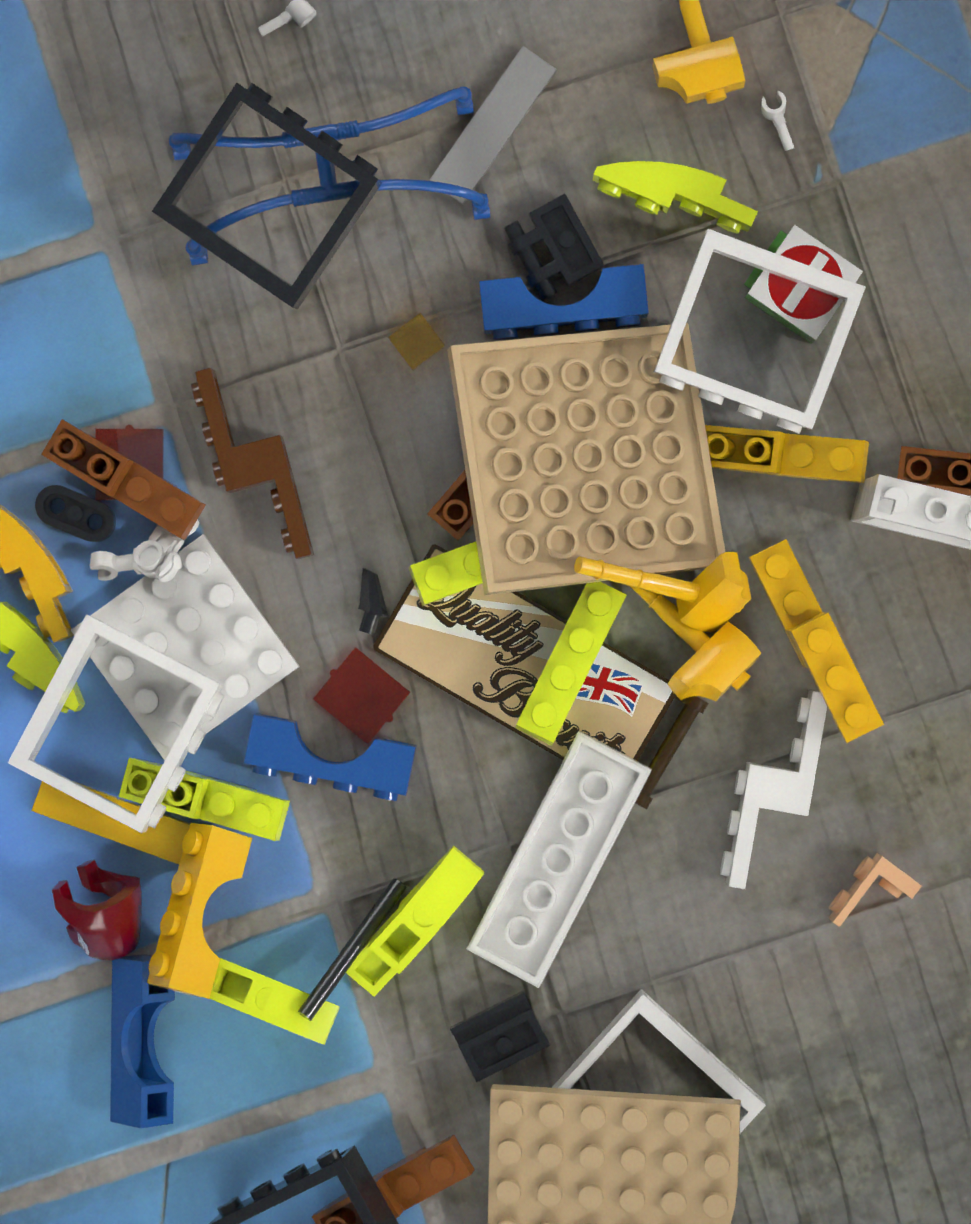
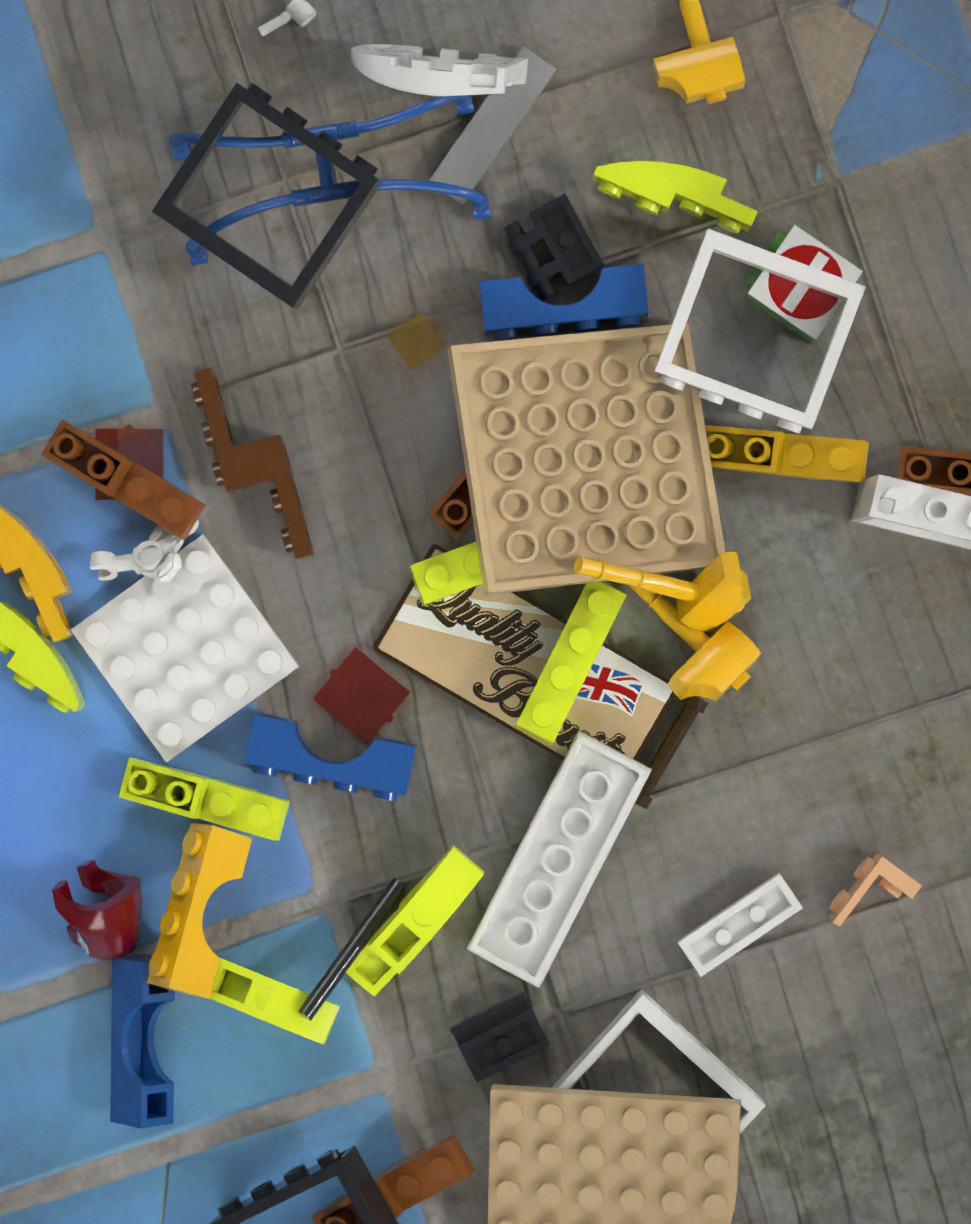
(56, 696): white window -> none
(76, 513): black plate -> none
(163, 841): yellow tile -> none
(371, 602): black bar -> none
(411, 71): none -> white slope
(739, 924): none -> white plate
(774, 789): white bracket -> none
(778, 119): white hand -> none
(816, 641): yellow bracket -> none

